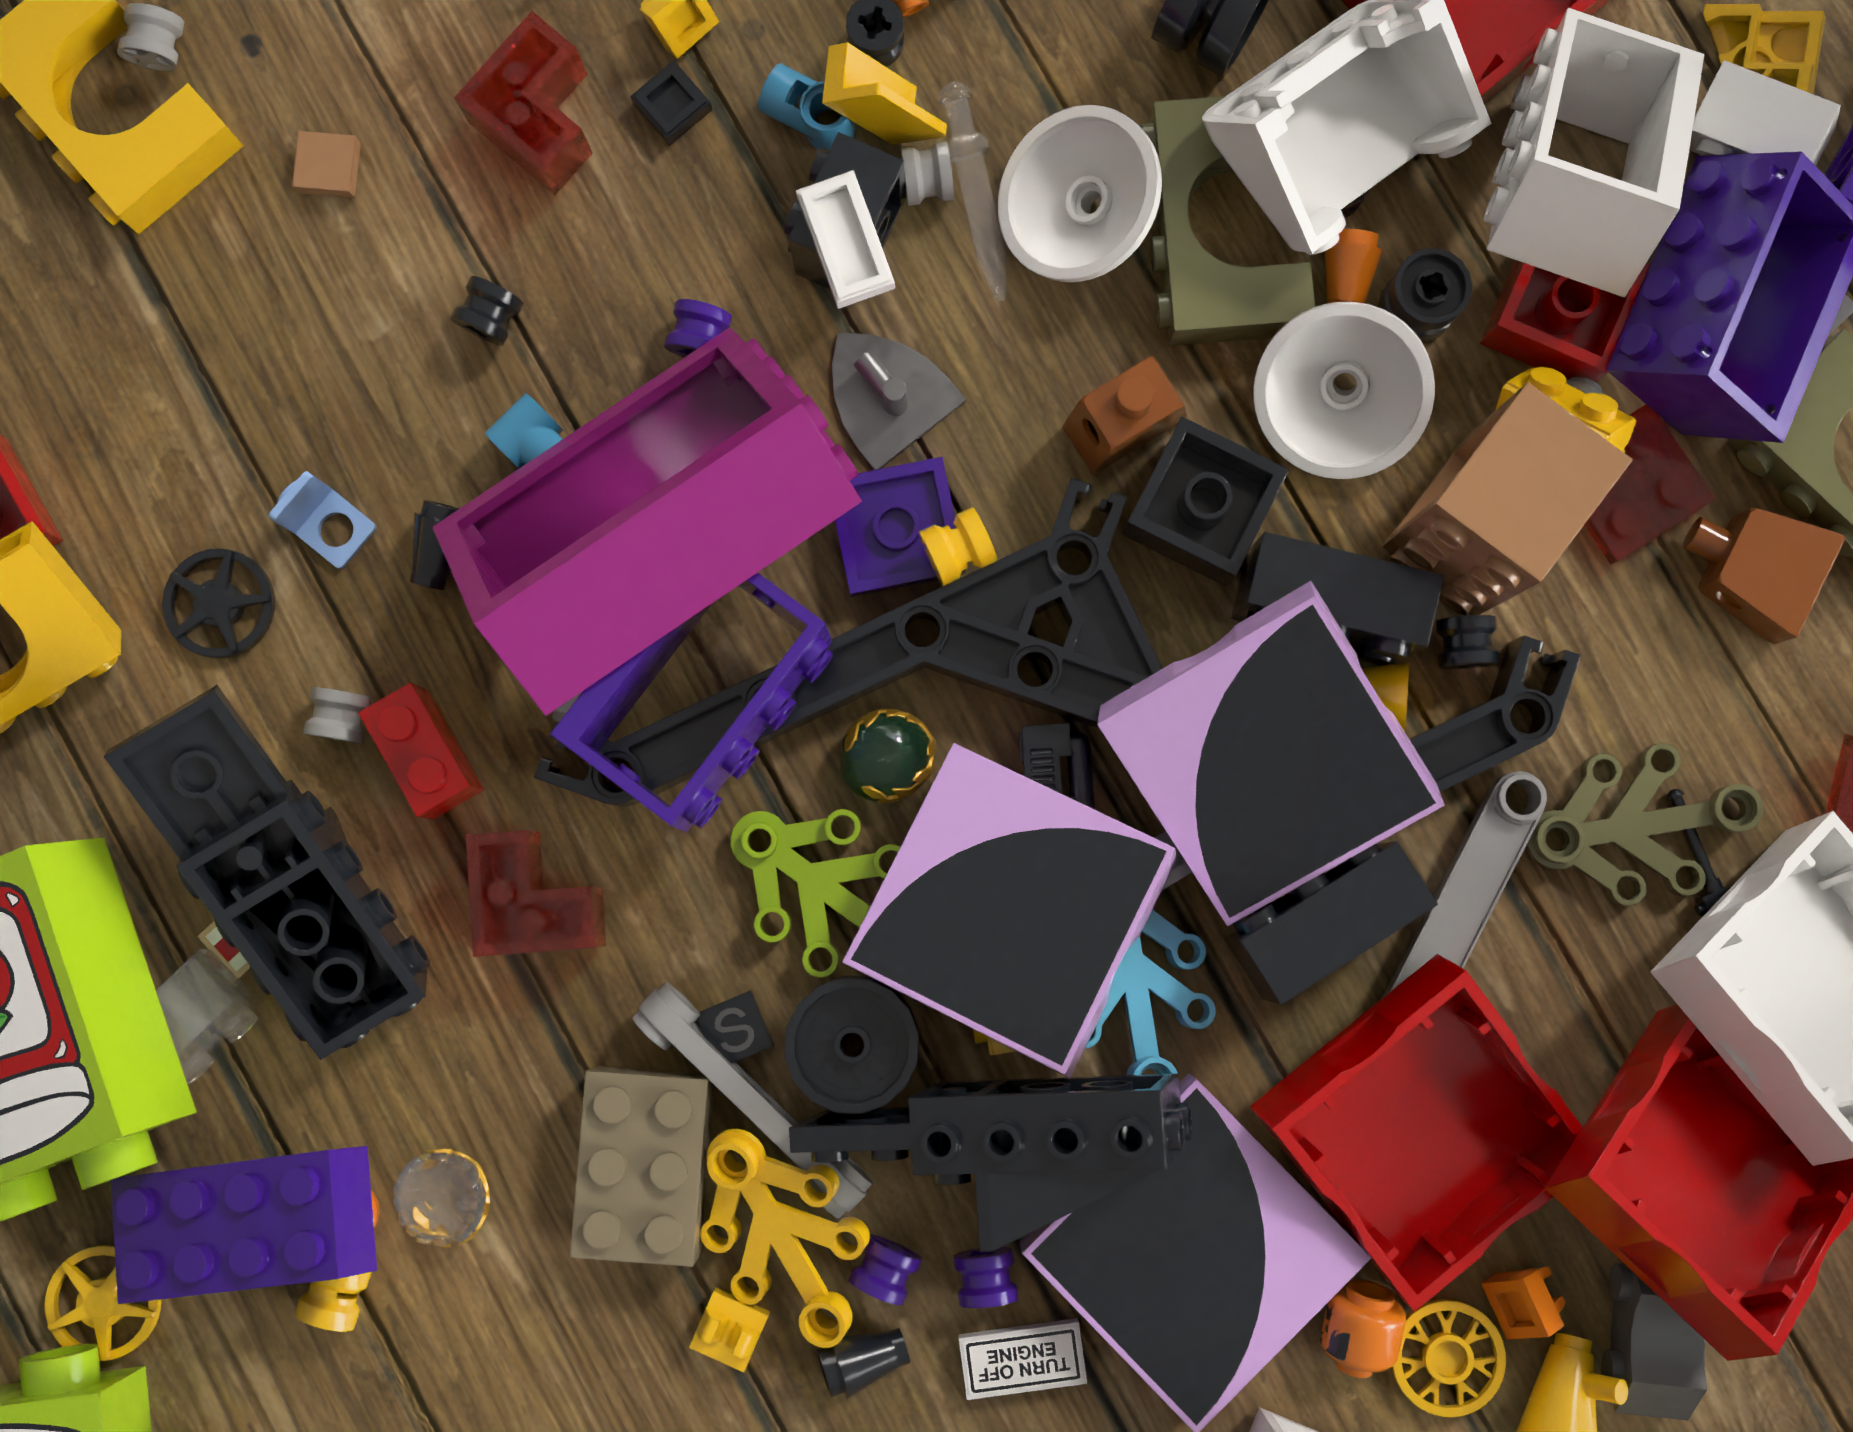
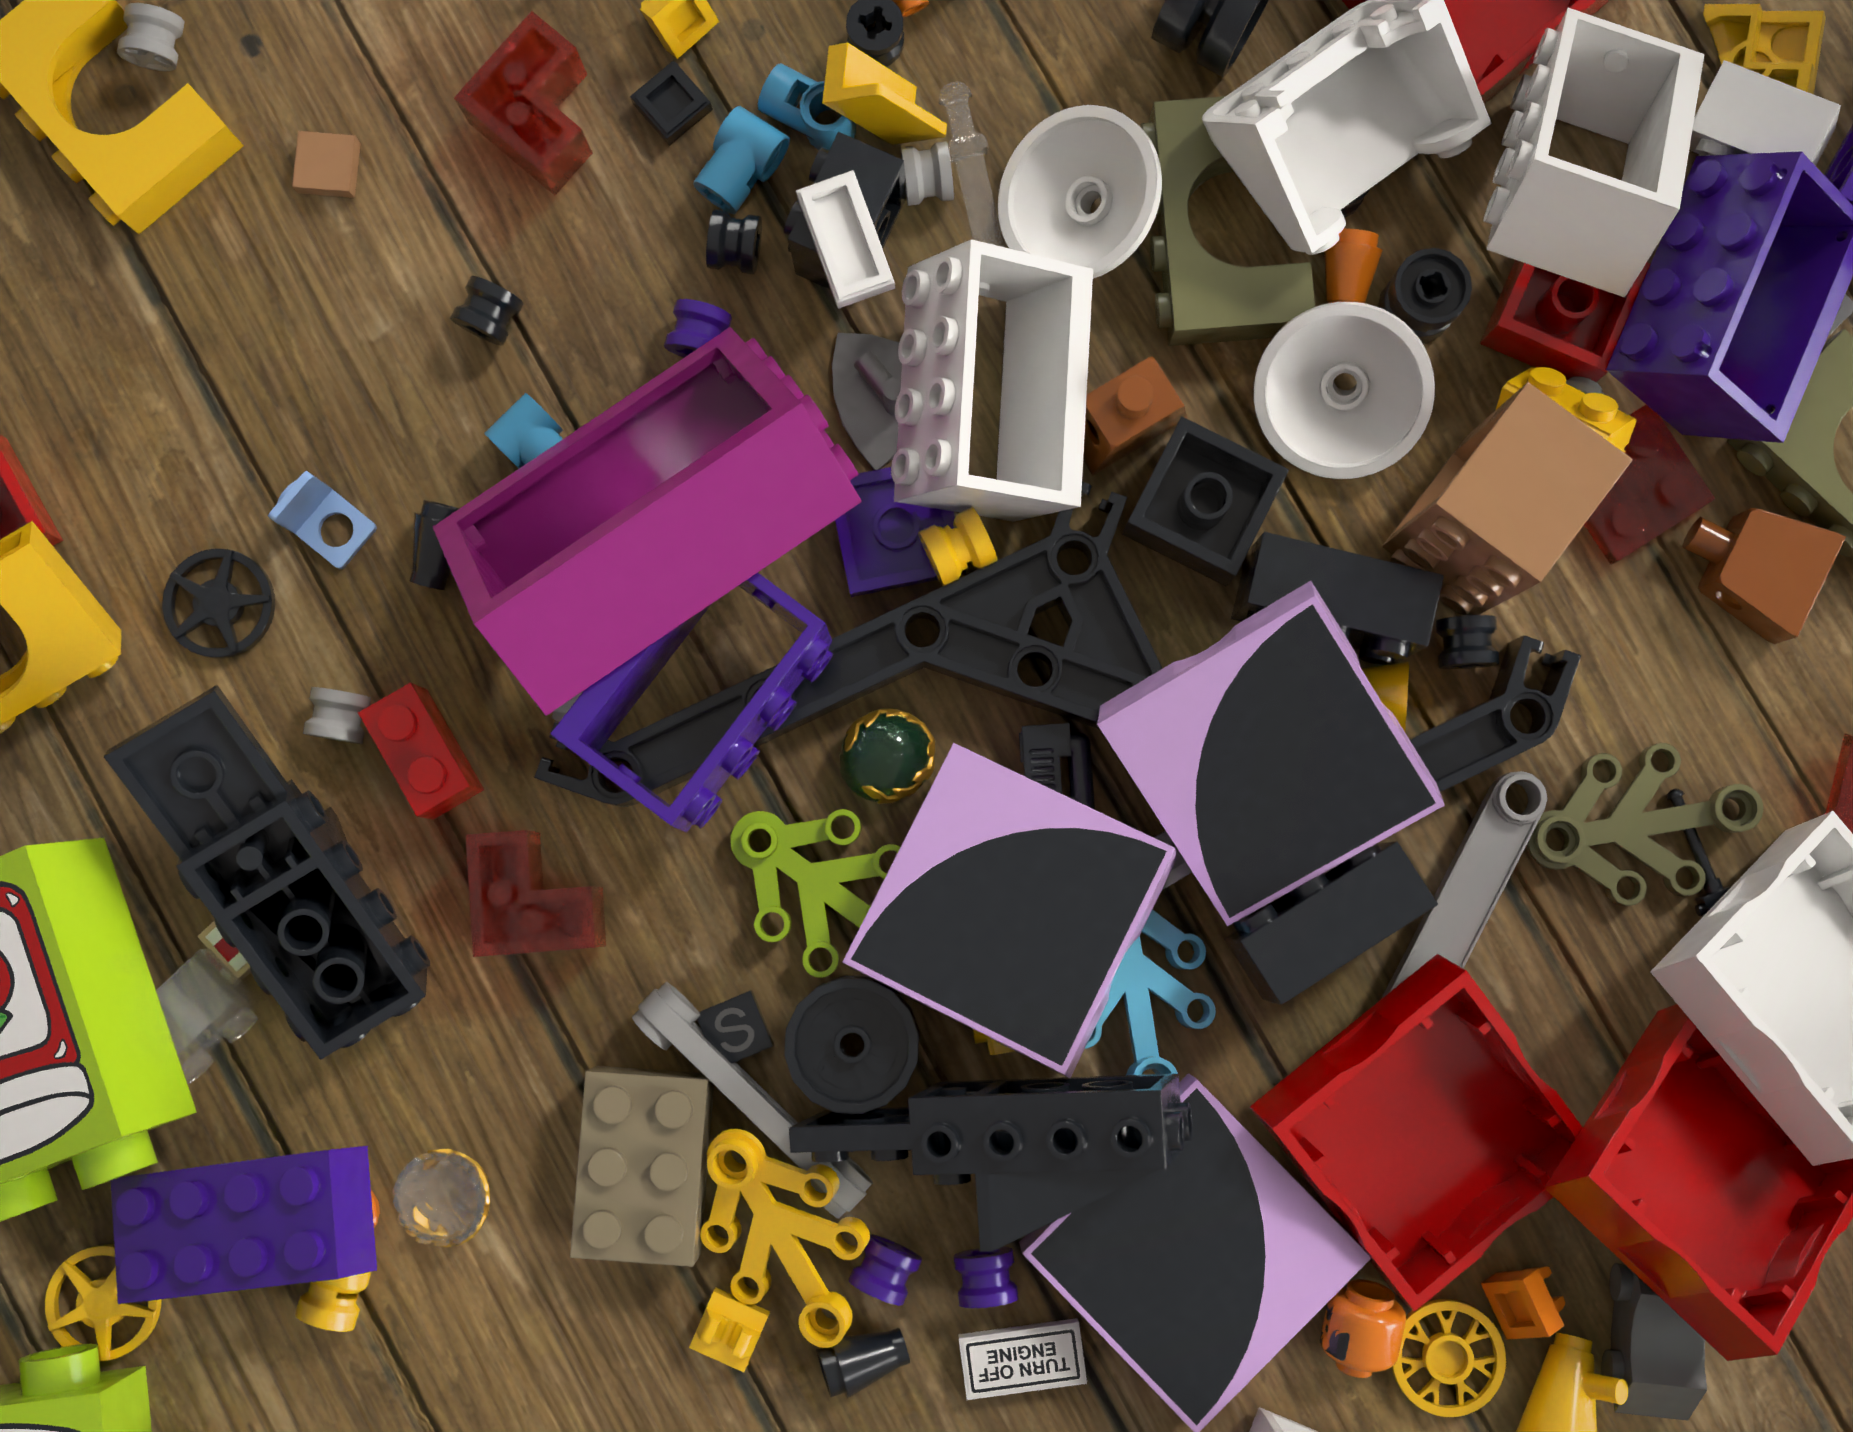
(733, 241): none -> black wheel
(744, 152): none -> dark azure piece
(1040, 382): none -> white hose

